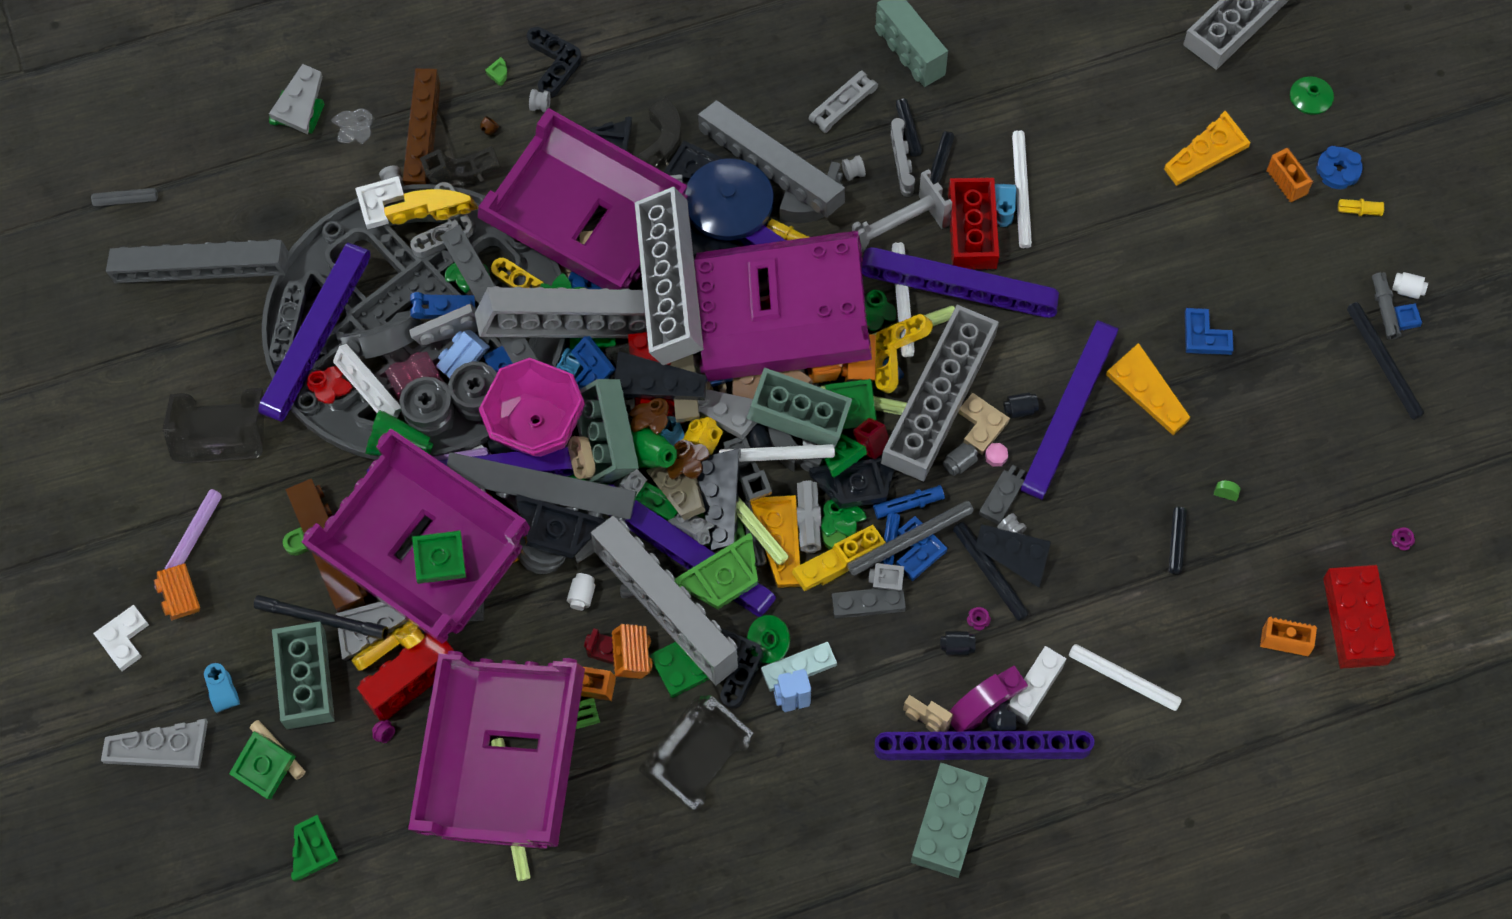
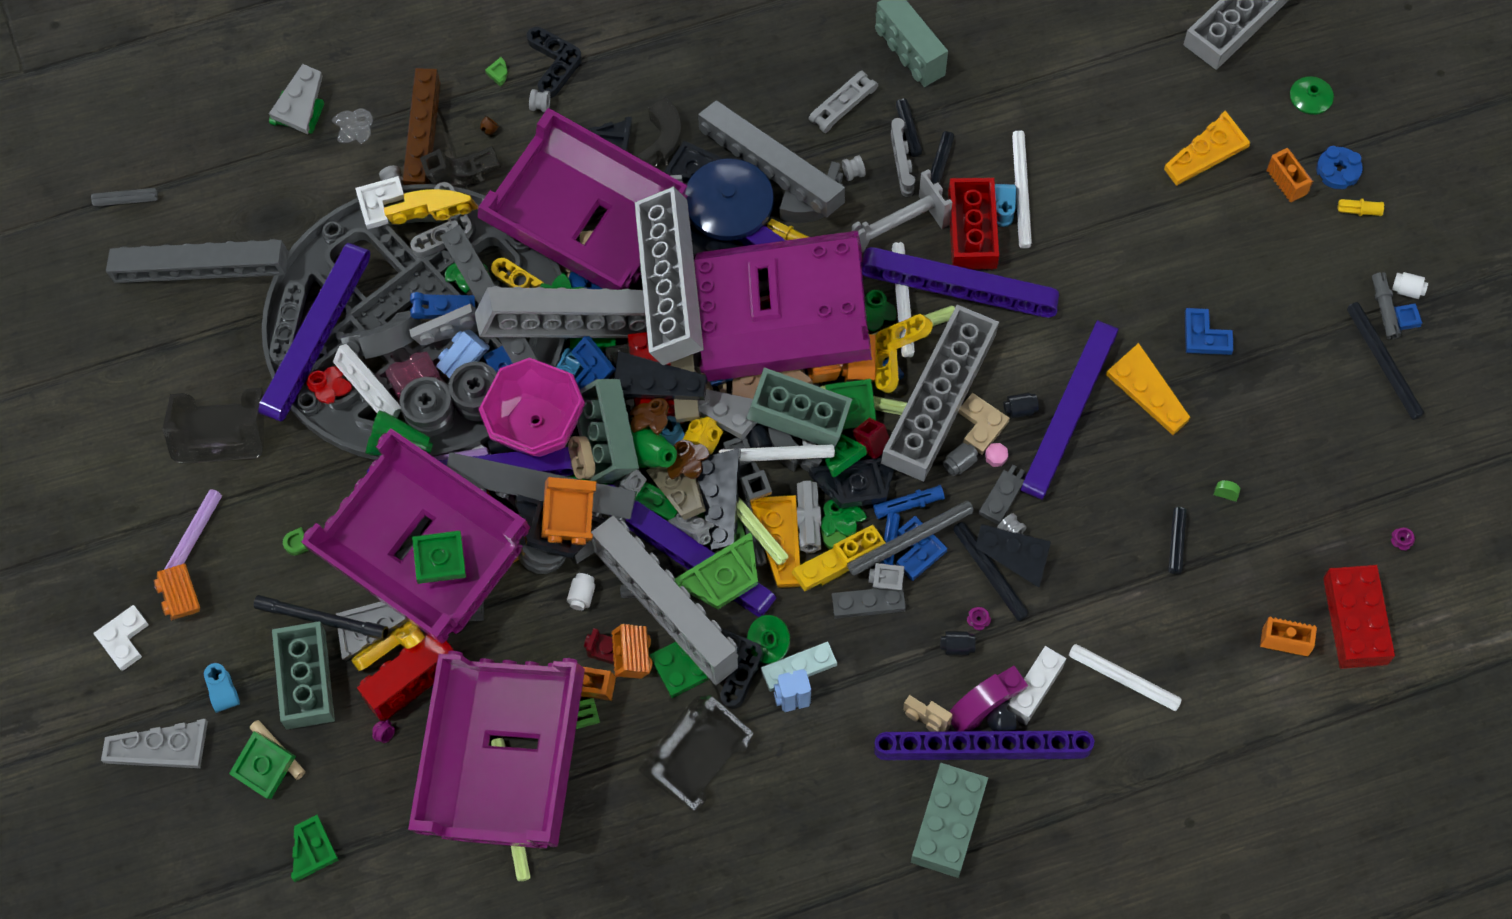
(310, 510): reddish brown brick -> none
(568, 510): none -> orange panel

